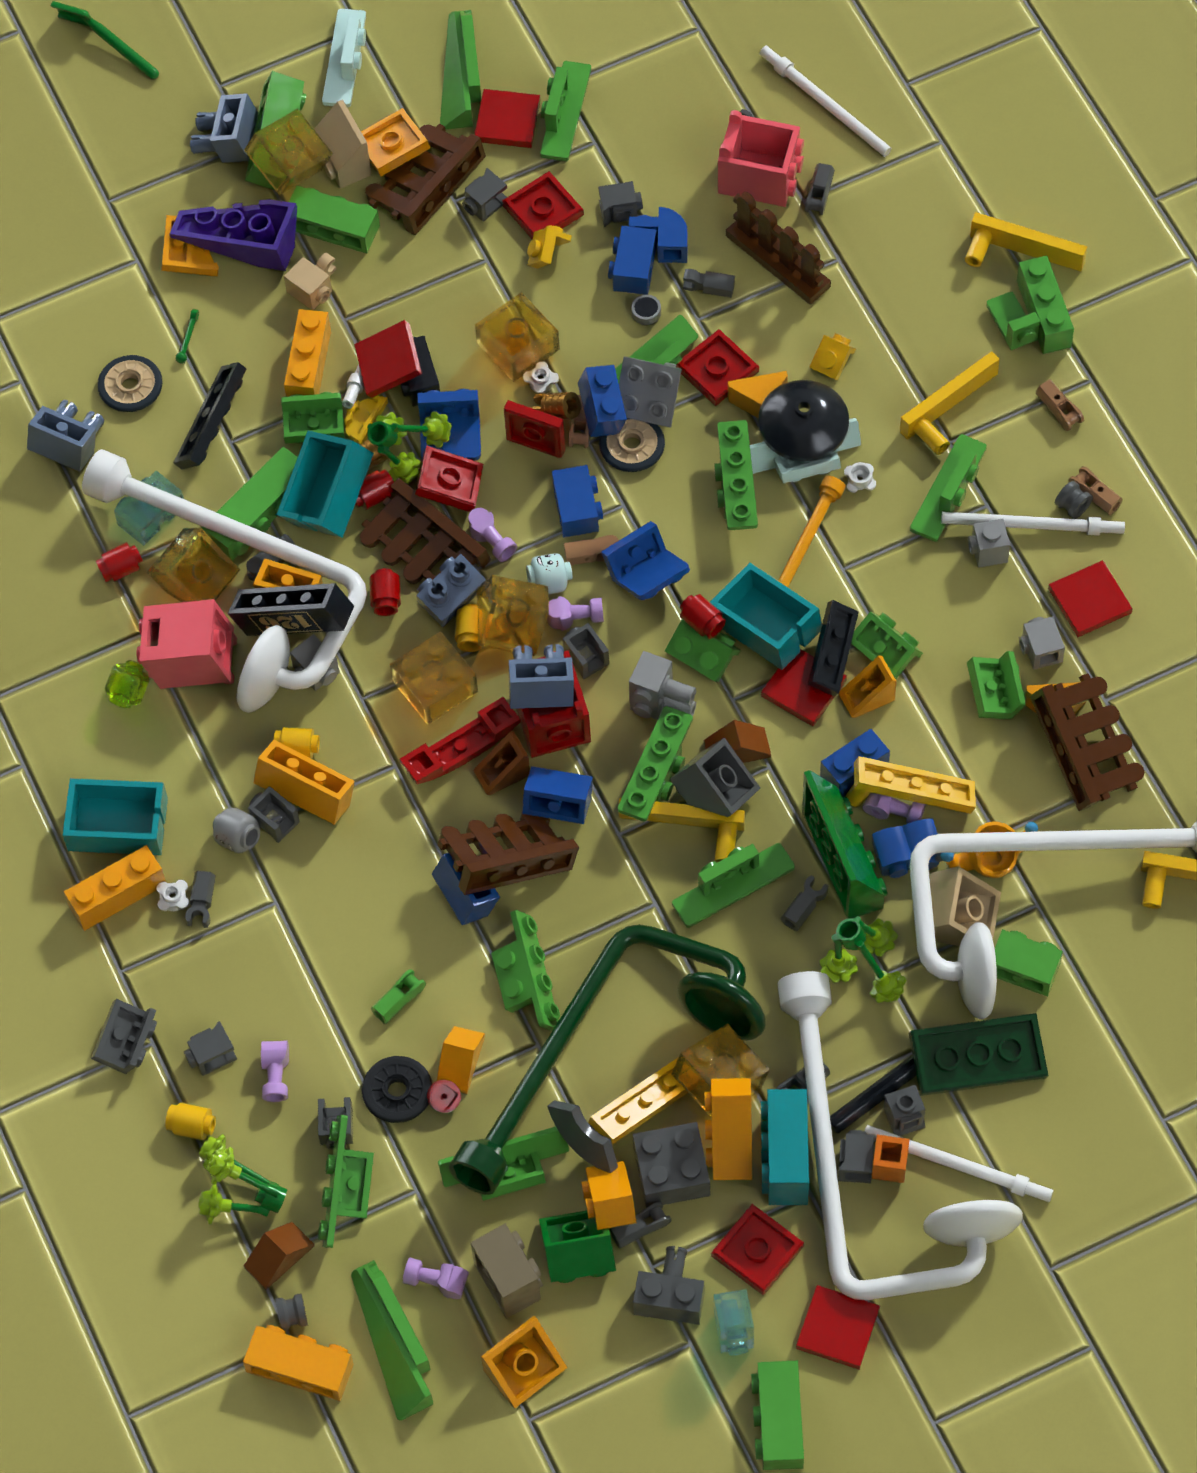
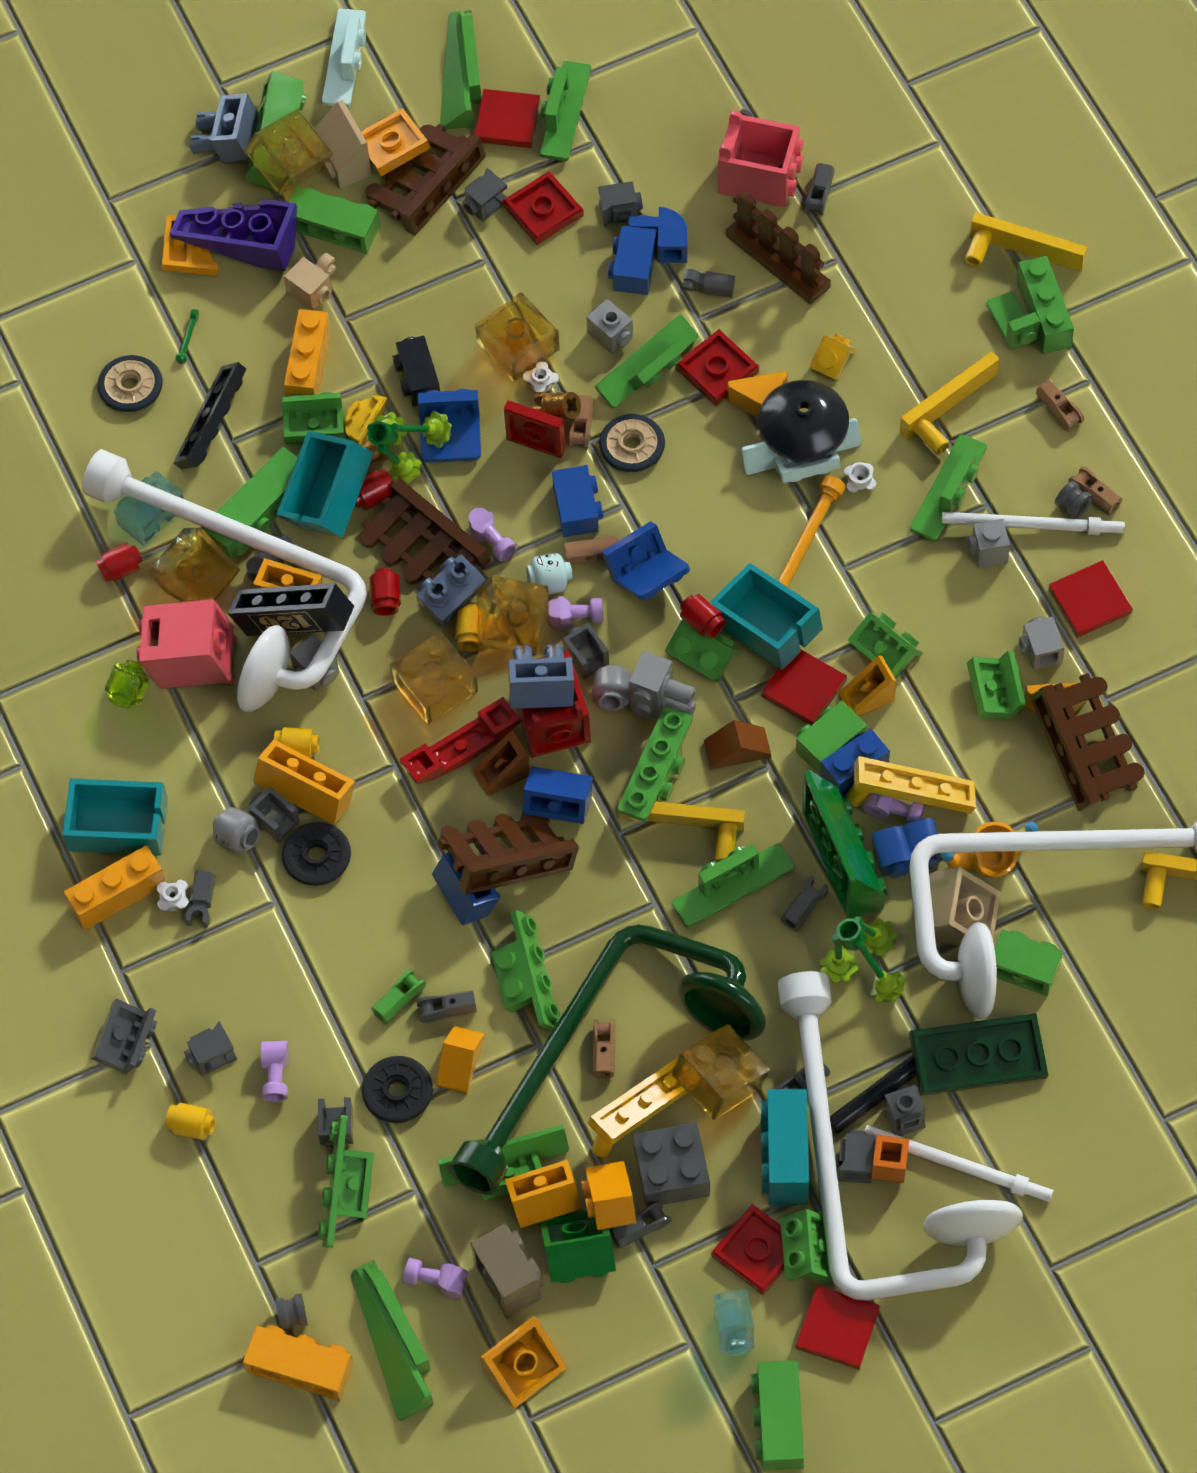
(62, 437): sand blue brick -> none
(83, 17): green piece -> none
(221, 1164): plant -> none
(277, 1253): dark orange slope -> none
(320, 871): none -> black wheel
(354, 387): white bar -> none
(387, 359): red tile -> none
(444, 1096): tile -> none
(449, 479): red tile -> none
(453, 1005): none -> dark grey bar
(542, 245): yellow bracket -> none
(543, 1193): none -> light orange brick
(582, 1137): dark grey tile -> none
(602, 400): blue brick -> none
(603, 1051): none -> medium nougat bar
(610, 326): none -> light grey brick
(611, 687): none -> light grey head
(646, 309): tile -> none
(649, 390): light grey hinge -> none
(669, 1294): dark grey brick -> none
(716, 780): dark grey slope -> none
(729, 1129): light orange brick -> none
(736, 476): bright green bracket -> none
(786, 69): white bar -> none
(805, 1246): none -> bright green bracket
(831, 732): none -> bright green brick
(833, 648): black tile -> none

